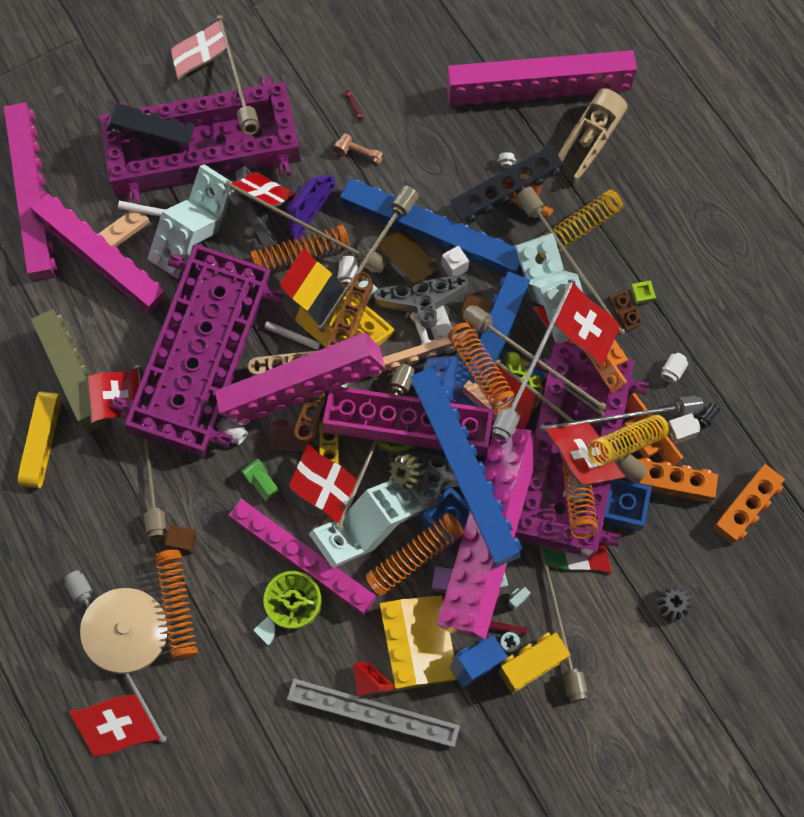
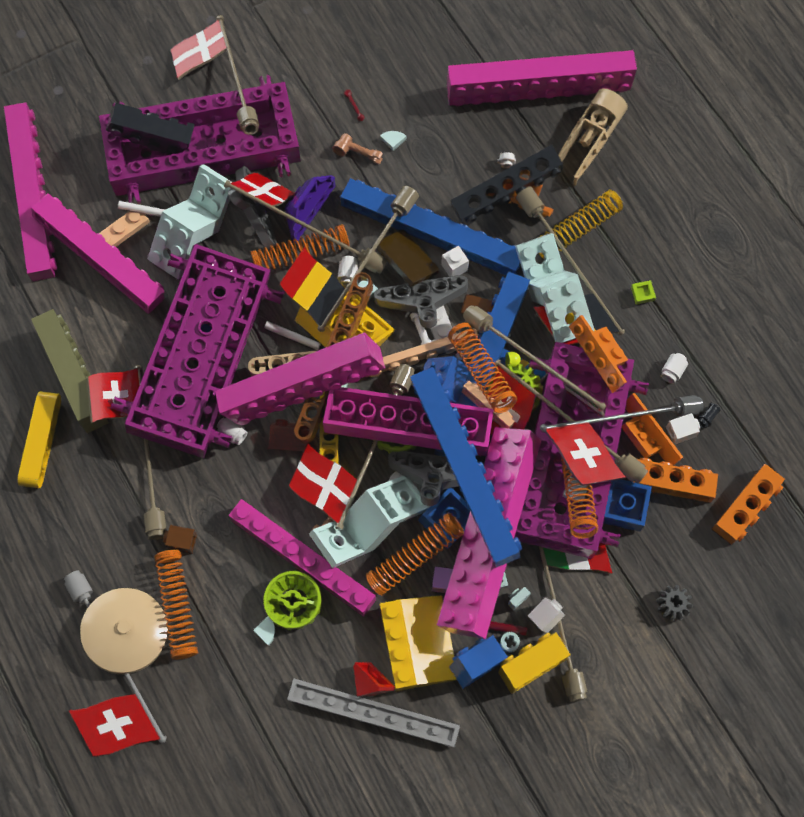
(258, 476): bright green piece -> none
(393, 139): none -> light aqua tile
(406, 472): olive gear -> none
(546, 614): none -> white brick
(582, 324): flag -> none
(621, 431): yellow piece -> none
(625, 310): reddish brown slope -> none

